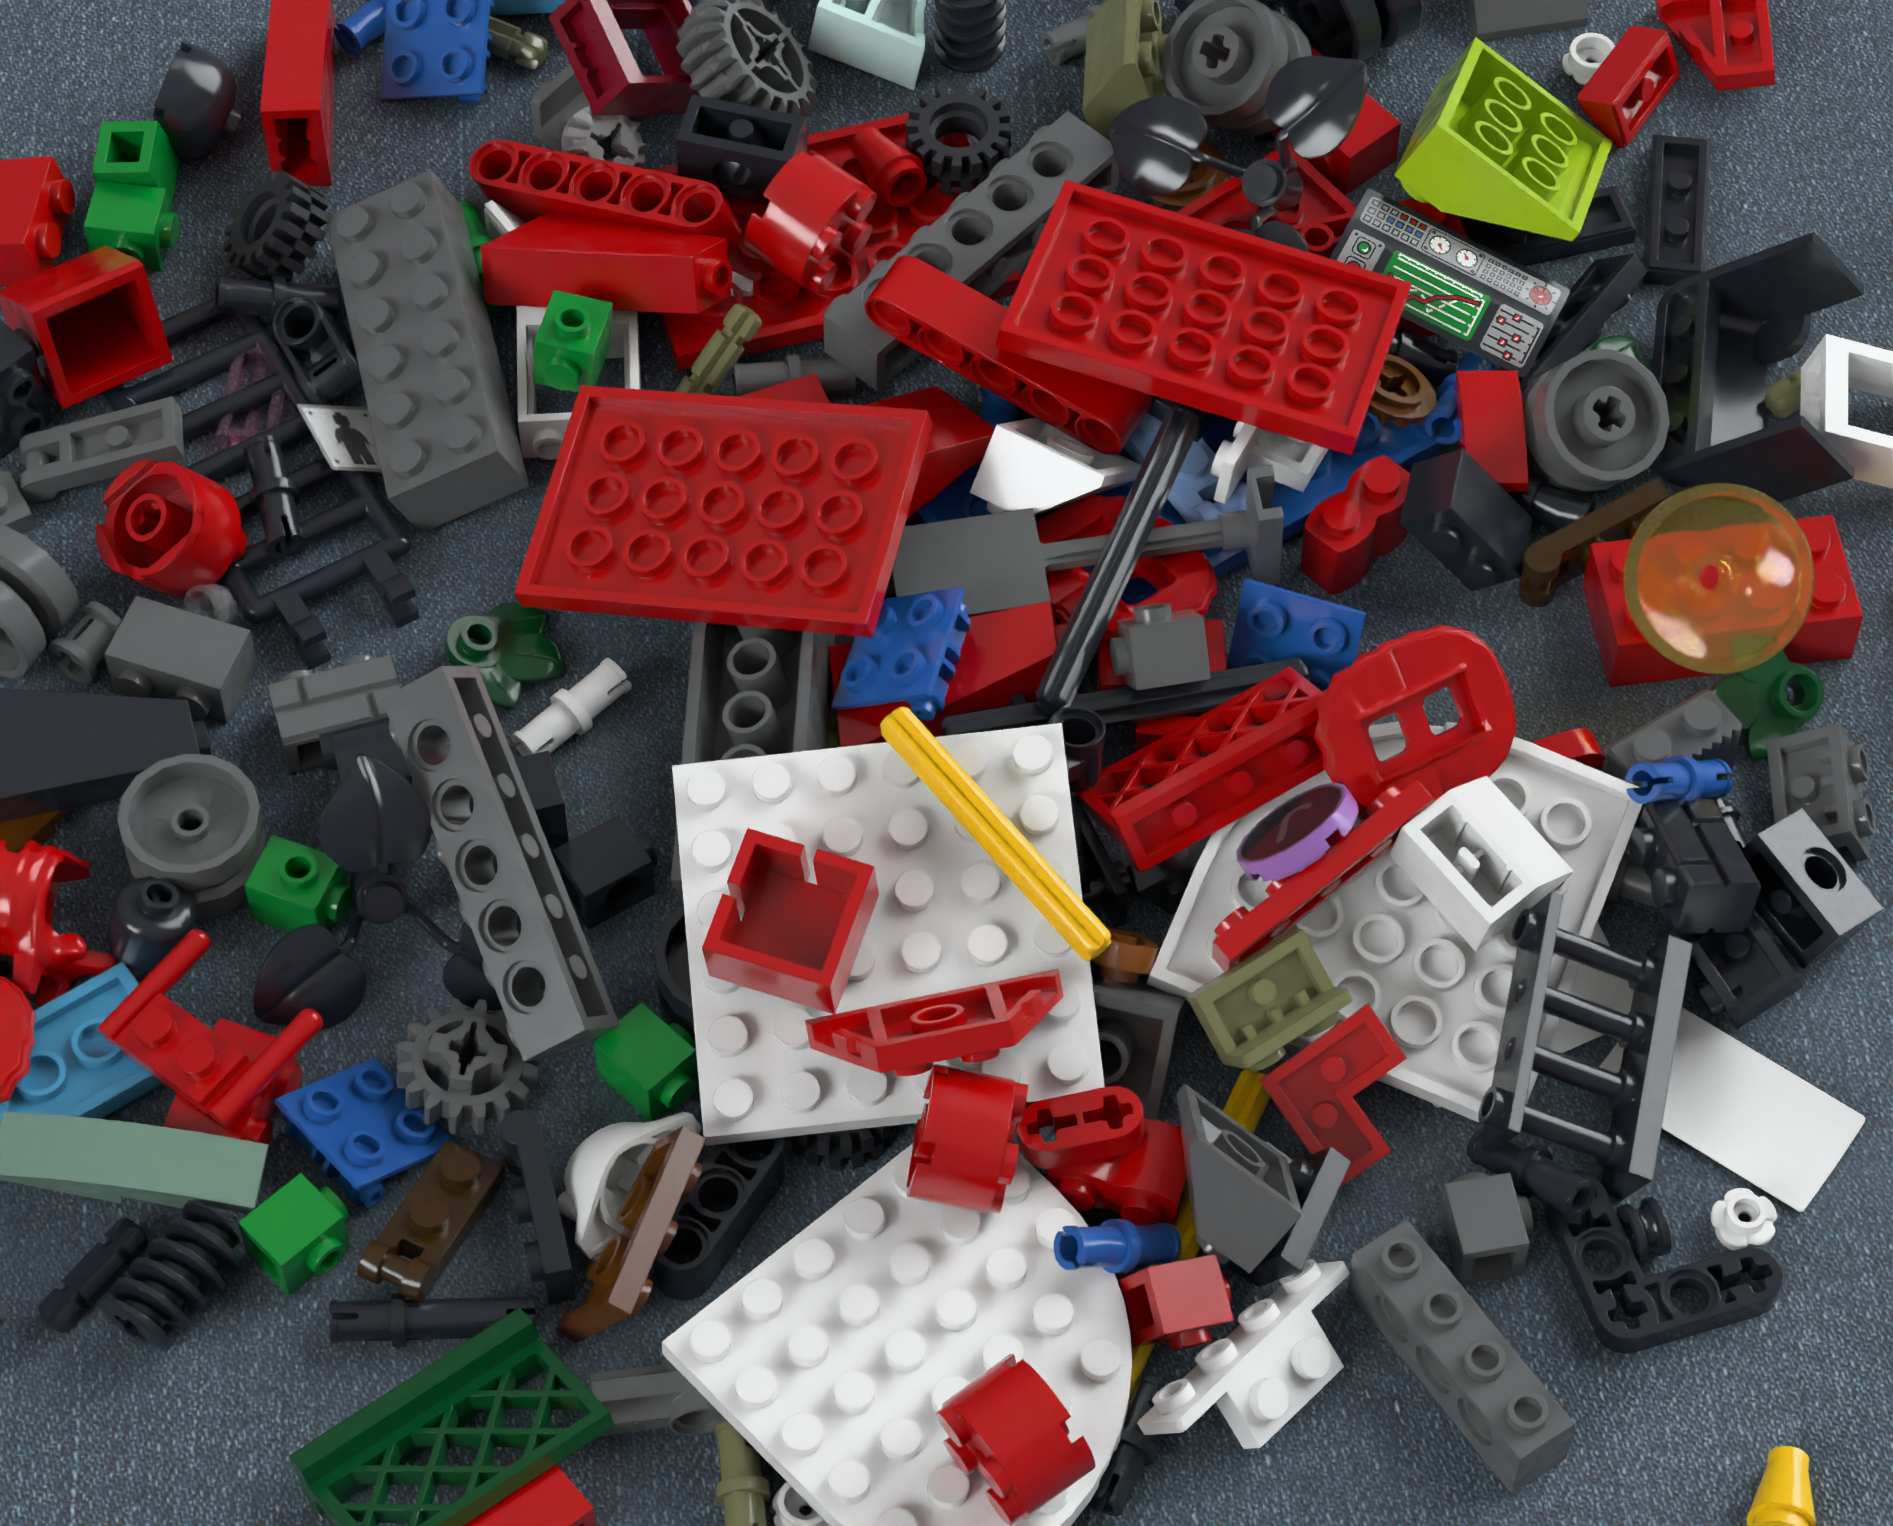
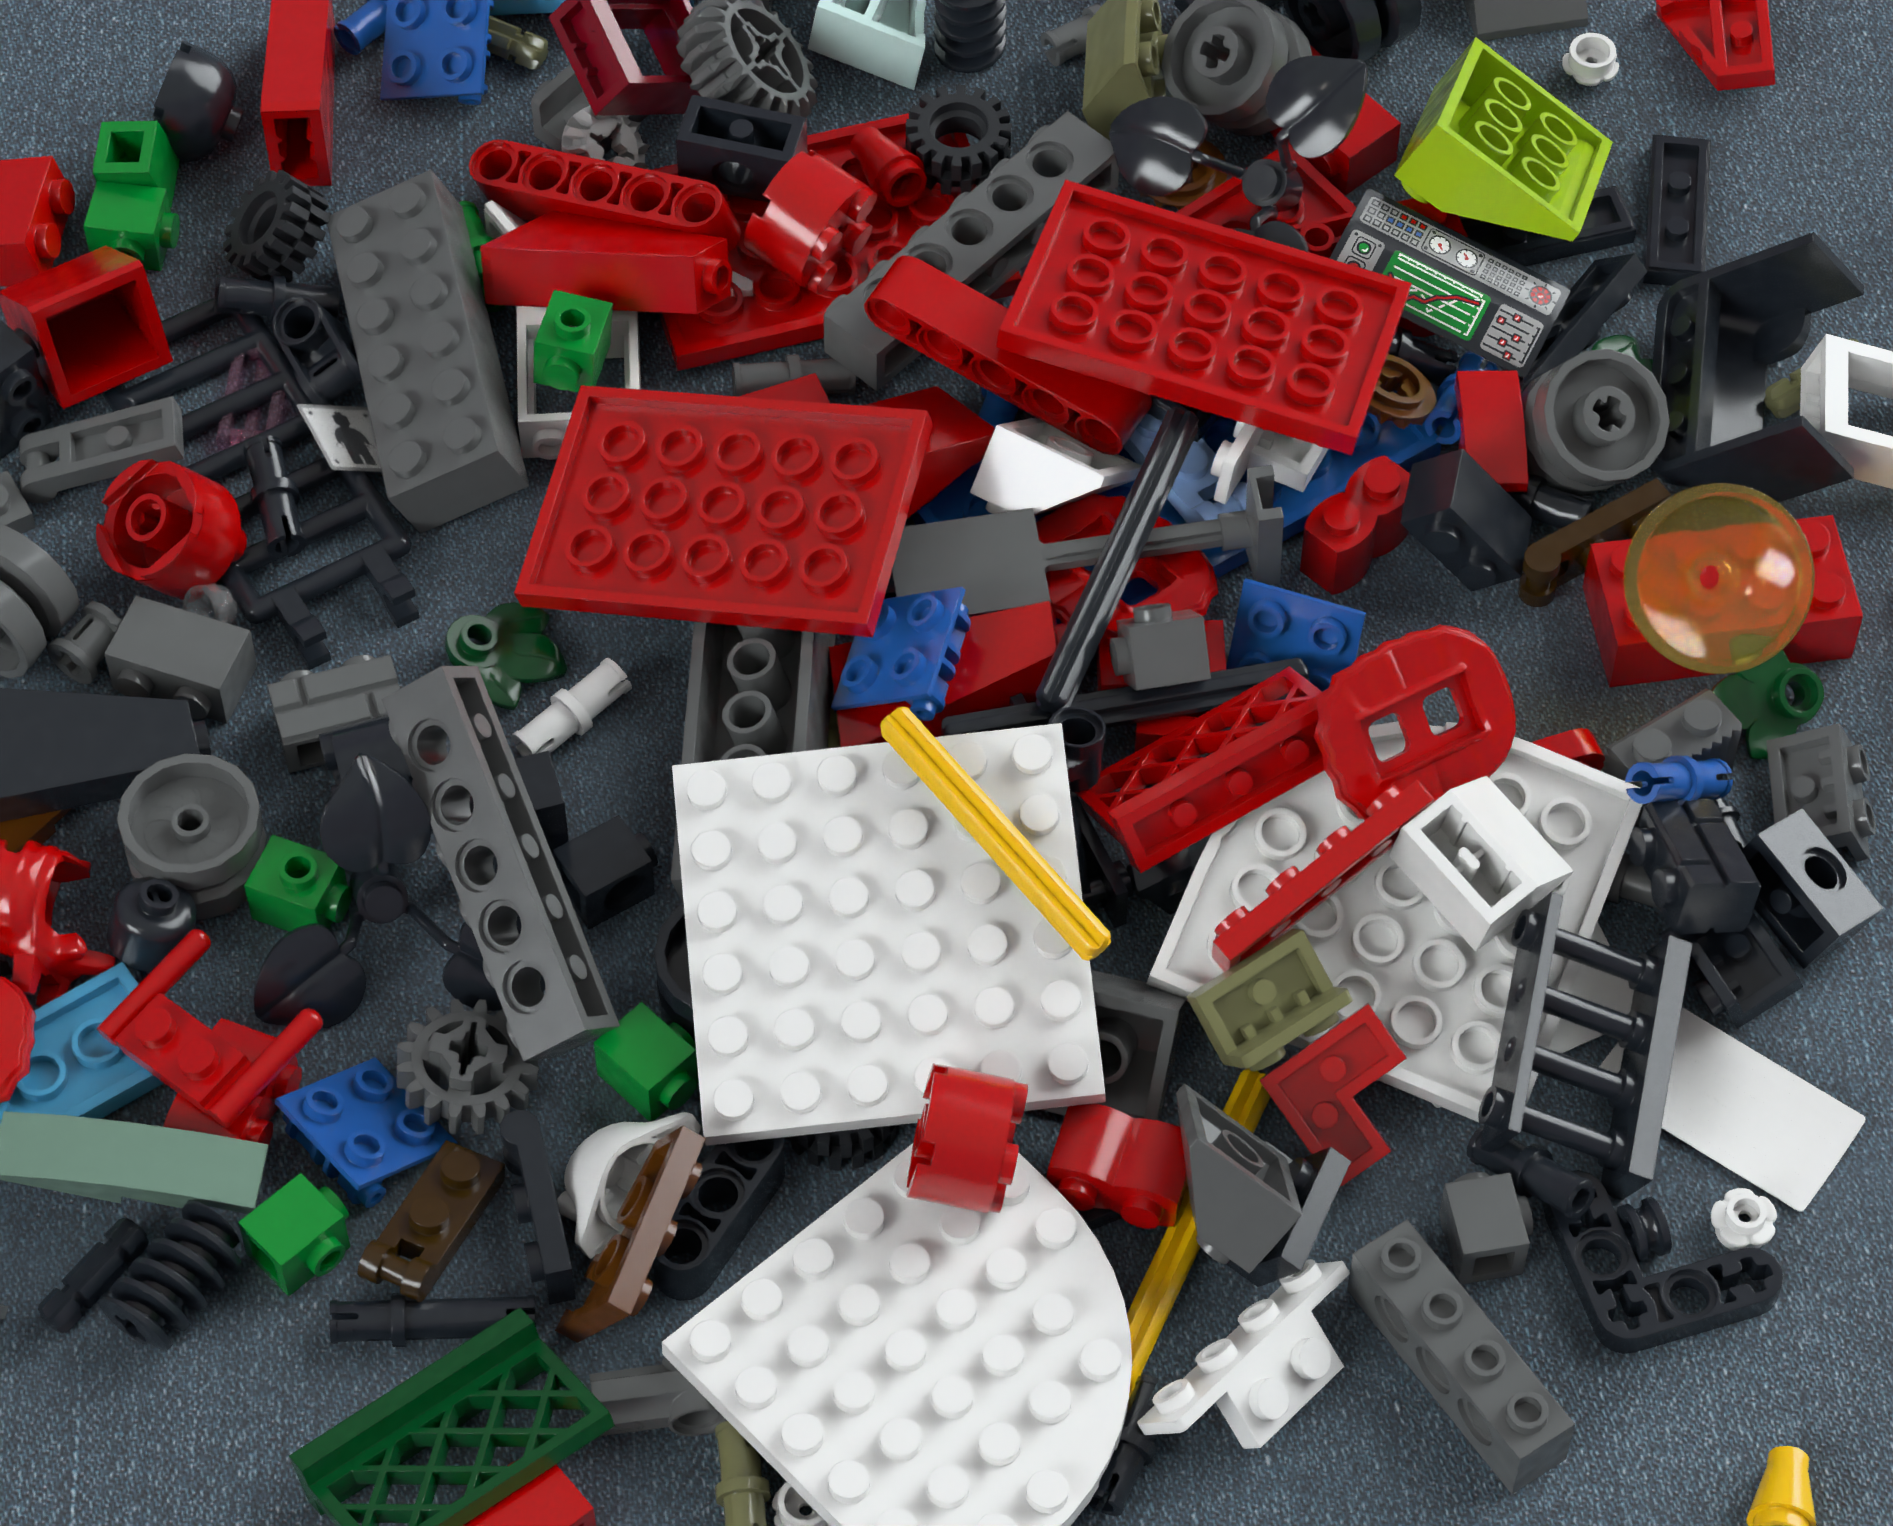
(721, 351): olive axle -> none
(793, 933): red piece -> none
(938, 1026): red wing -> none
(1015, 1437): red brick -> none
(1081, 1127): red beam -> none
(1117, 1245): blue pin -> none
(1126, 956): dark orange plate -> none
(1177, 1302): brick -> none
(1296, 832): tile -> none
(1630, 83): red slope -> none

